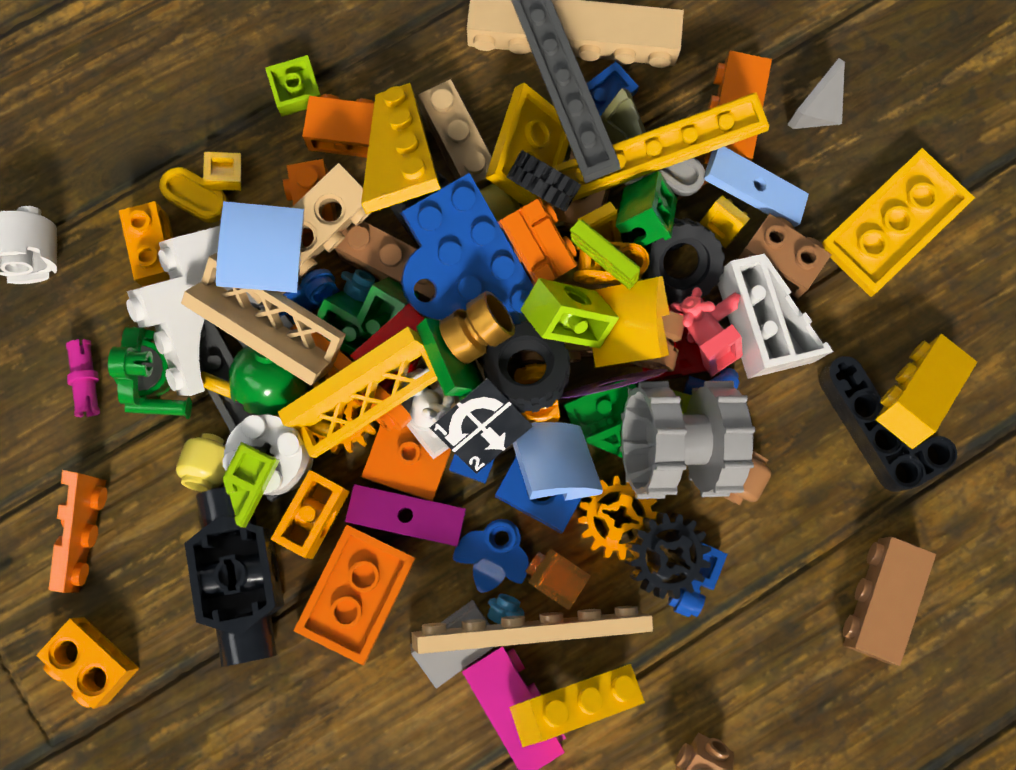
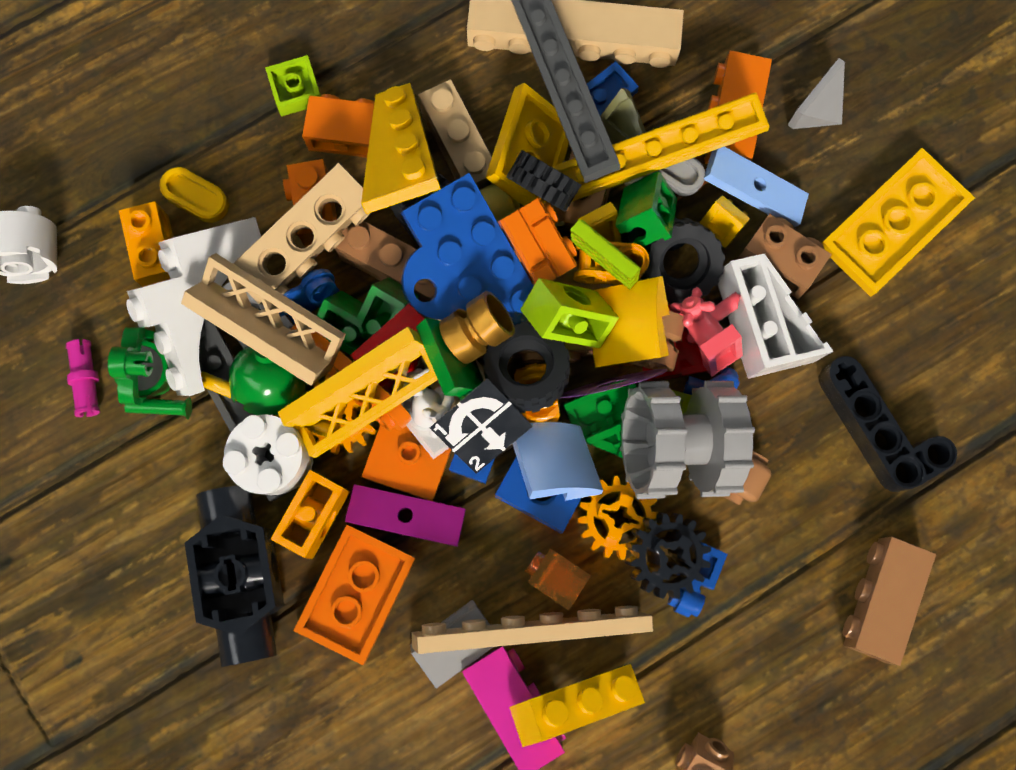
(80, 531): orange wing -> none
(93, 653): light orange brick -> none
(202, 463): light yellow head -> none
(222, 171): yellow tile -> none
(247, 480): lime tile -> none
(259, 247): light blue slope -> none
(358, 284): dark azure plate -> none
(490, 560): blue plate -> none
(504, 606): dark azure plate -> none
(925, 390): yellow brick -> none

